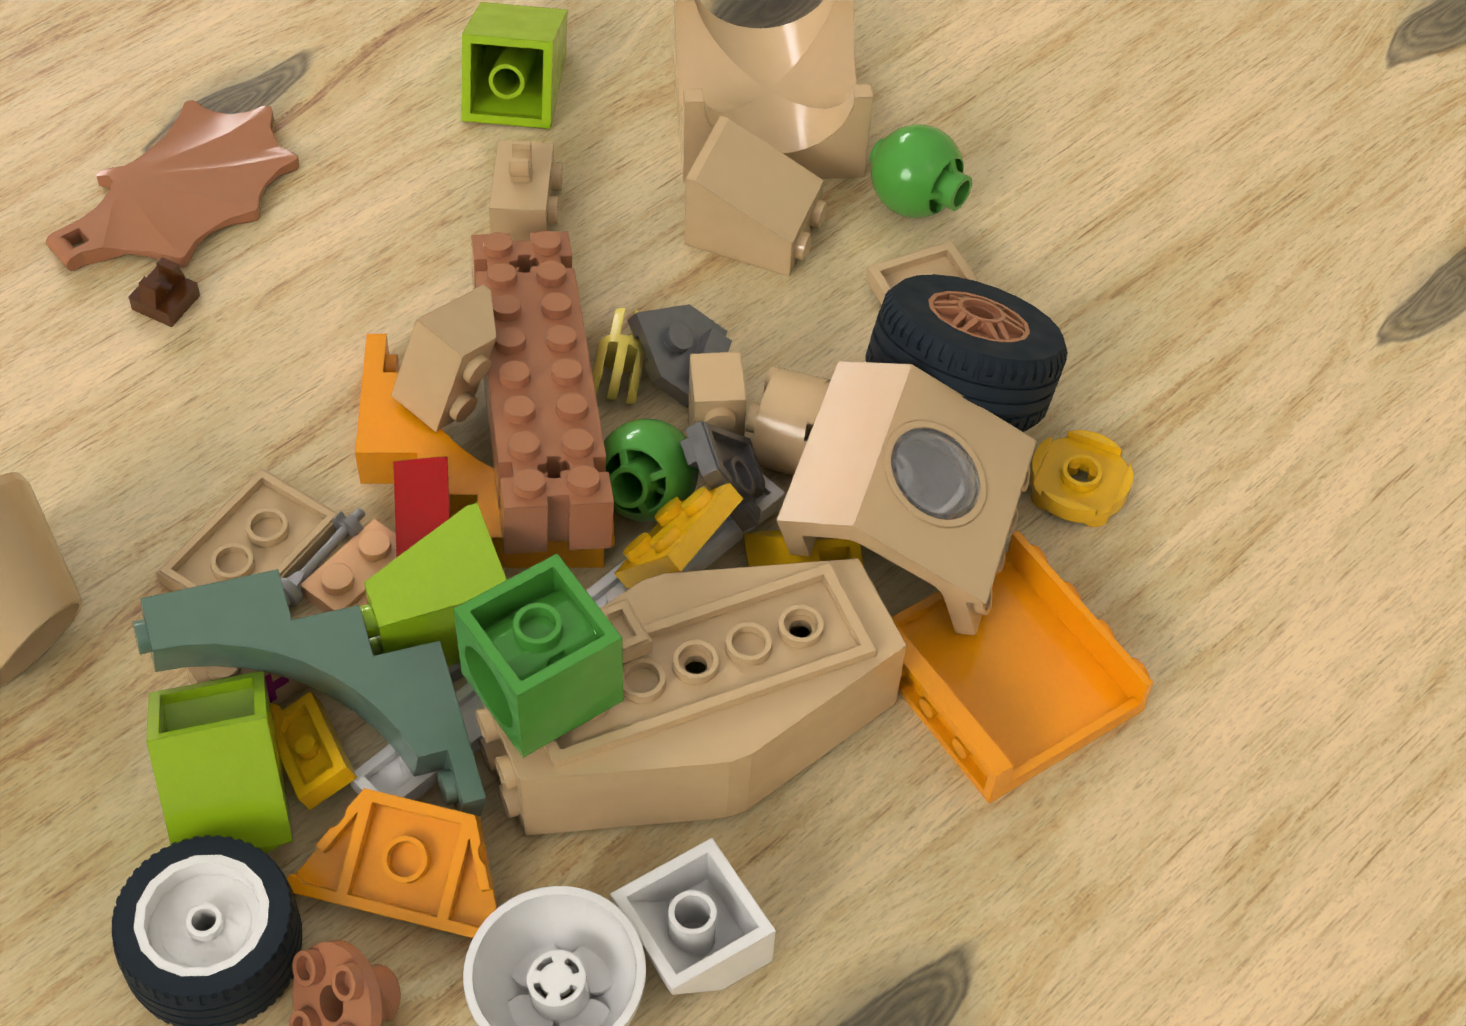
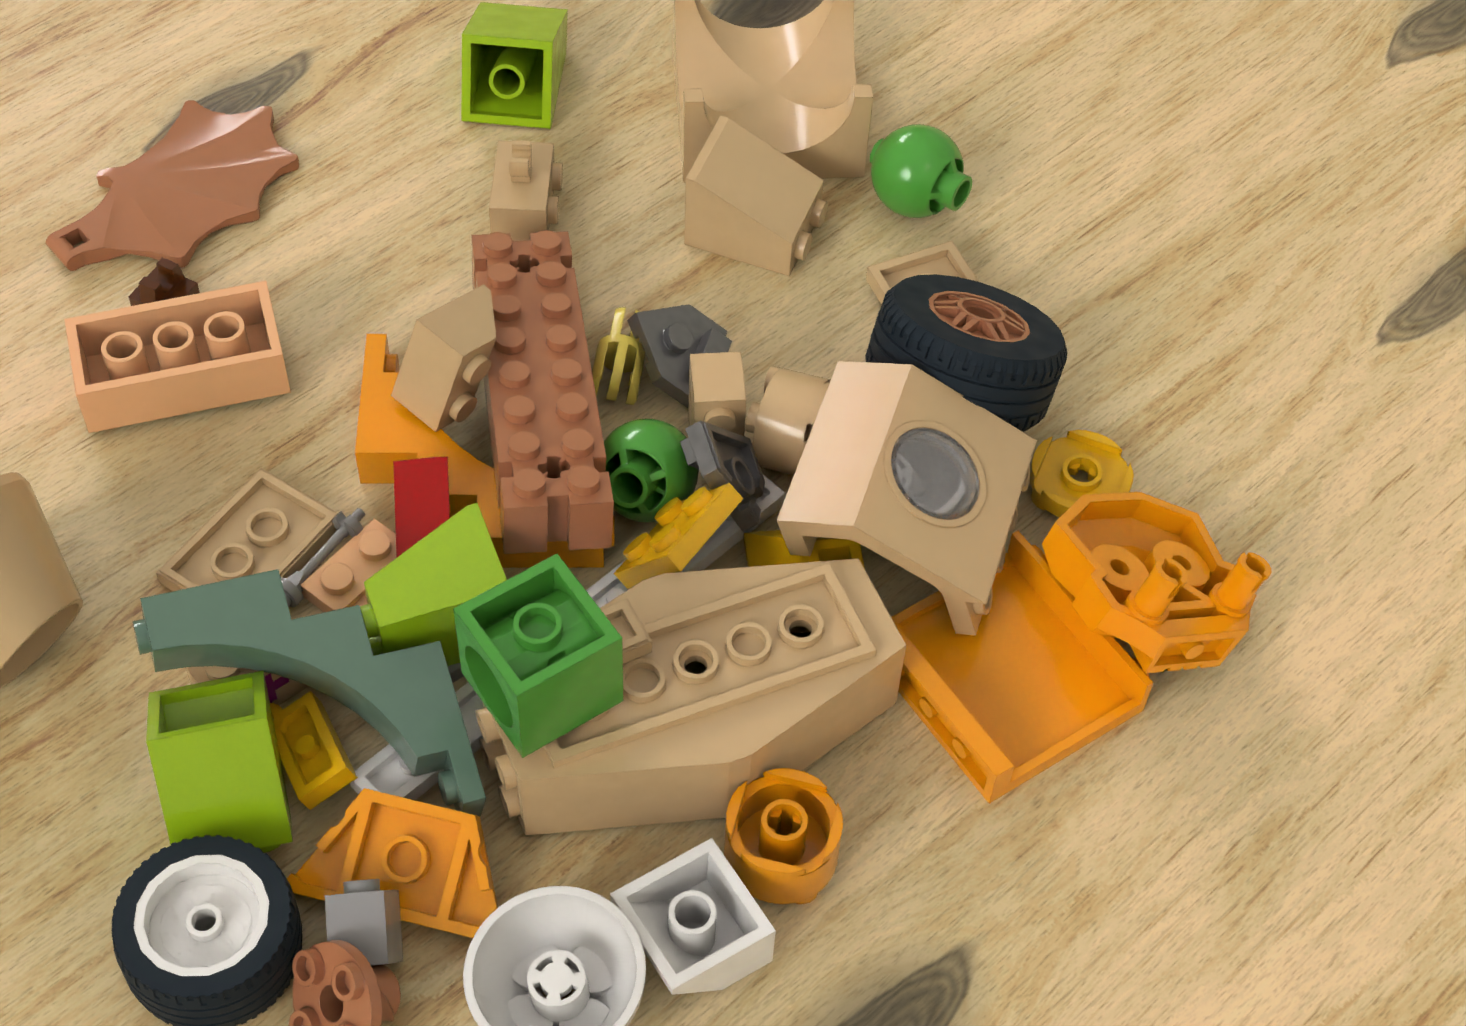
(176, 356): none -> light nougat brick
(367, 920): none -> light grey brick
(783, 836): none -> light orange brick
(1153, 579): none -> light orange brick

